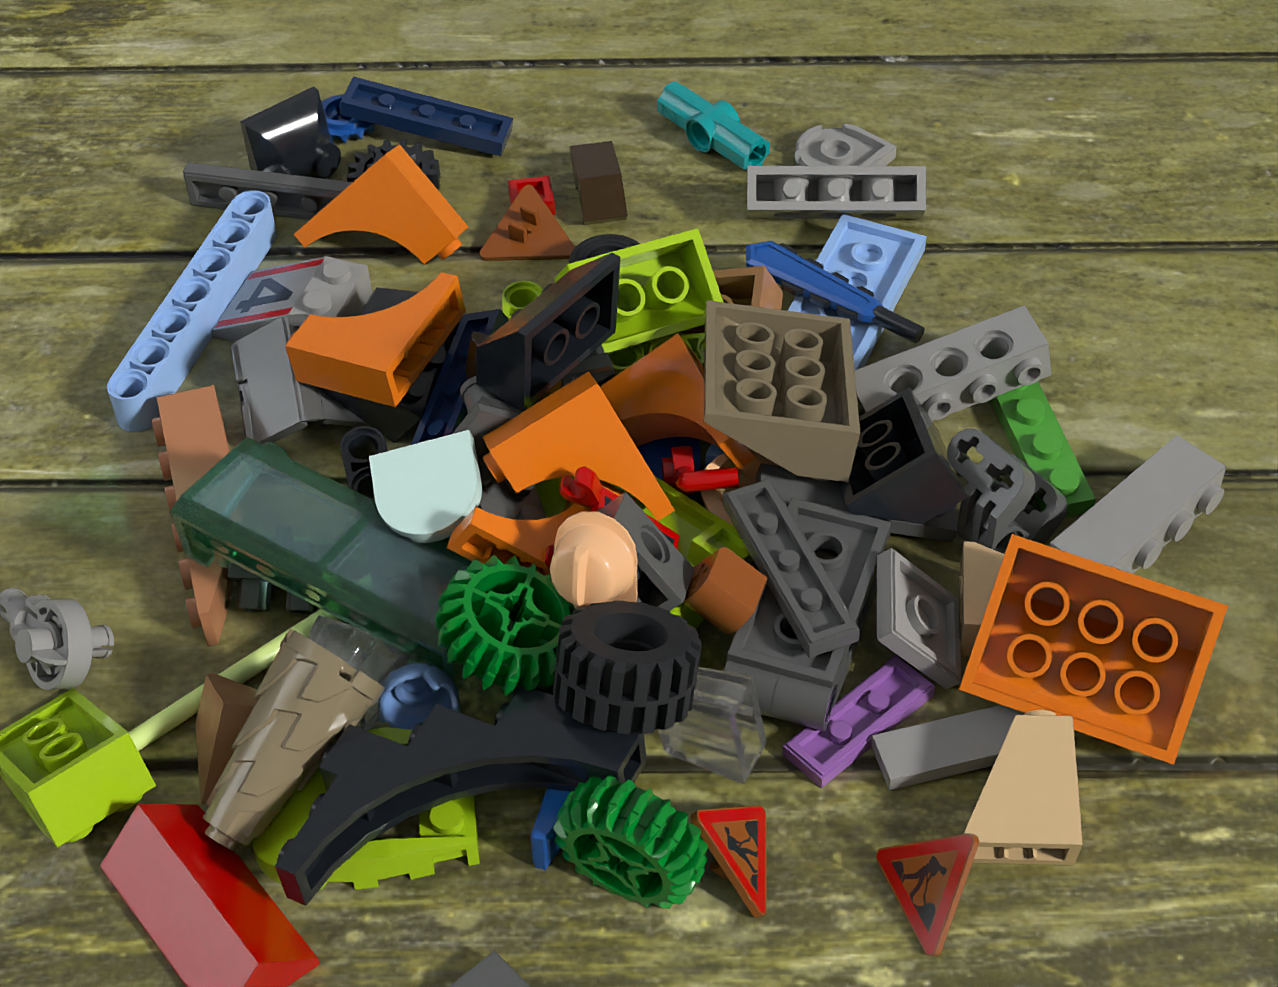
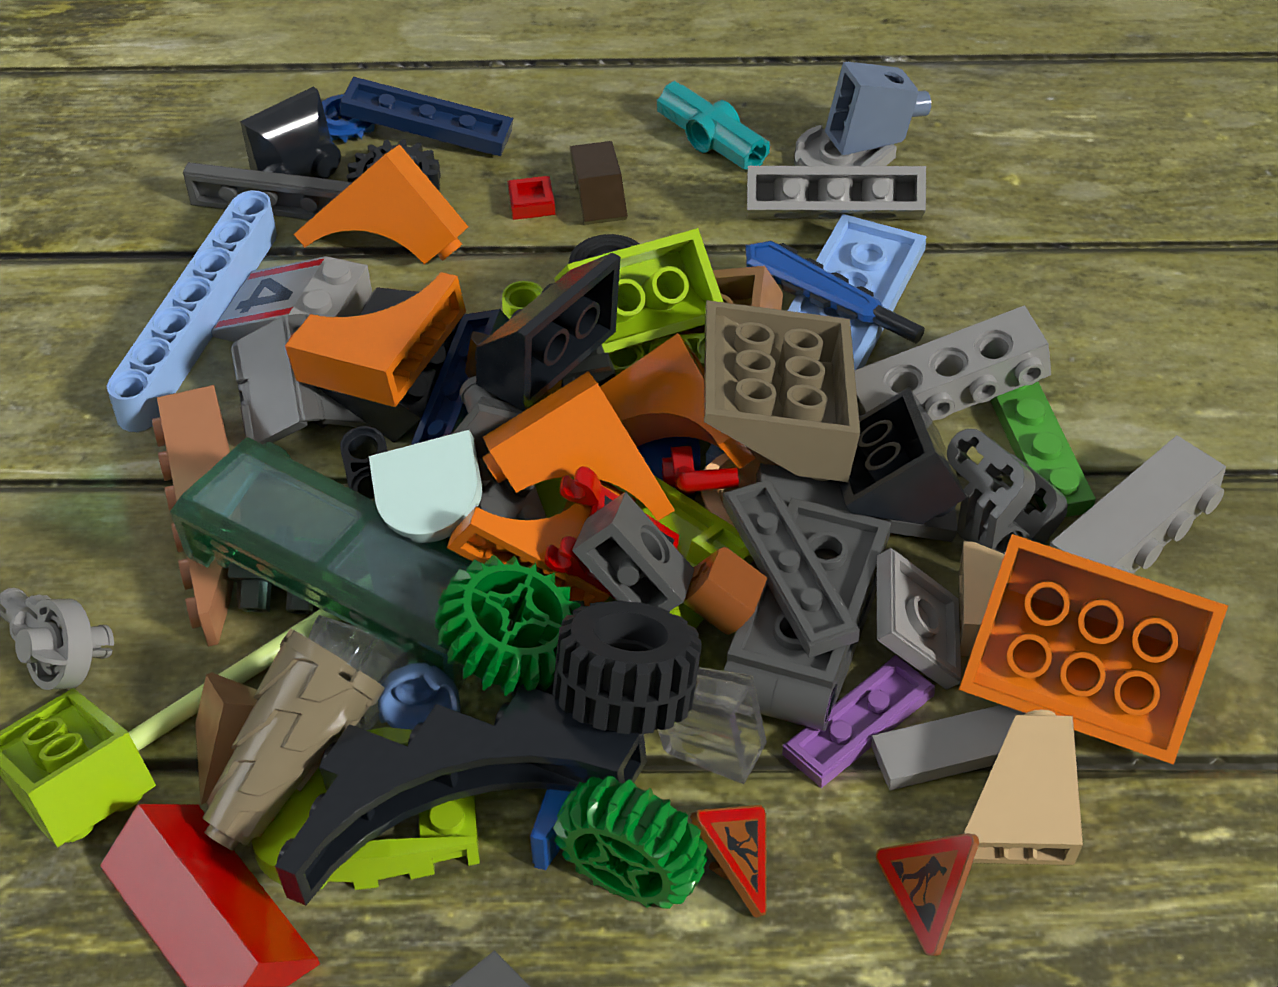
(527, 232): dark orange piece -> none
(594, 560): light nougat piece -> none
(873, 107): none -> sand blue torso

